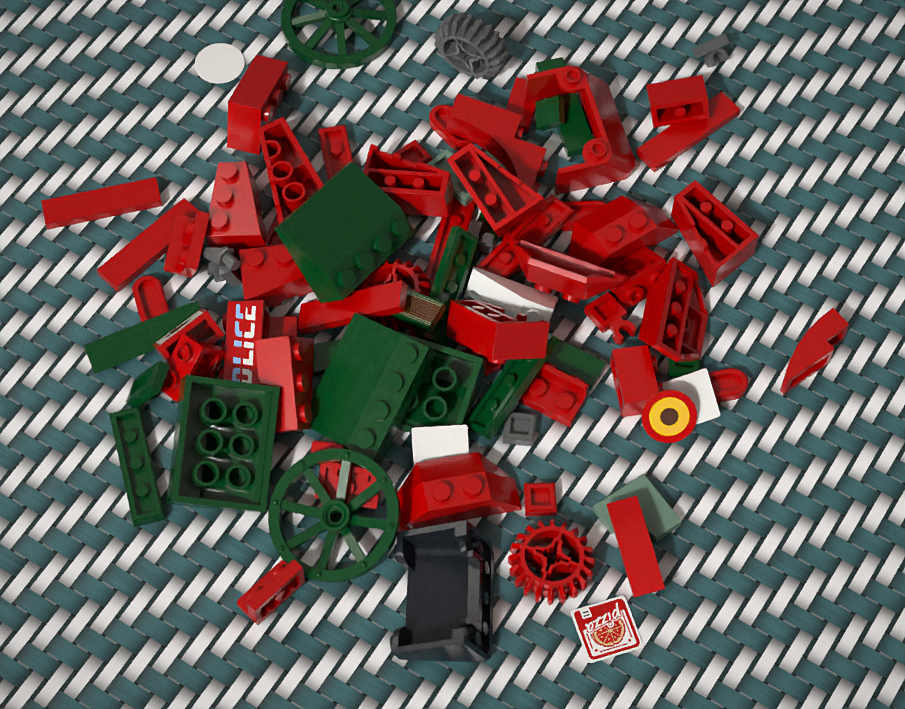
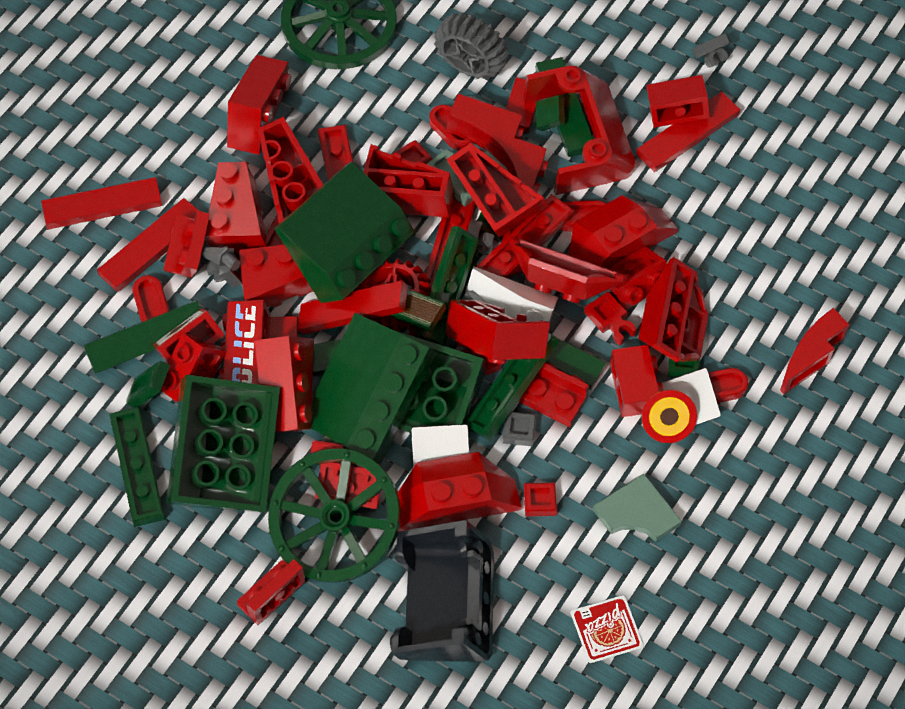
(219, 63): white sticker -> none
(528, 550): red gear -> none
(635, 546): red slope -> none
(712, 232): red wedge -> none

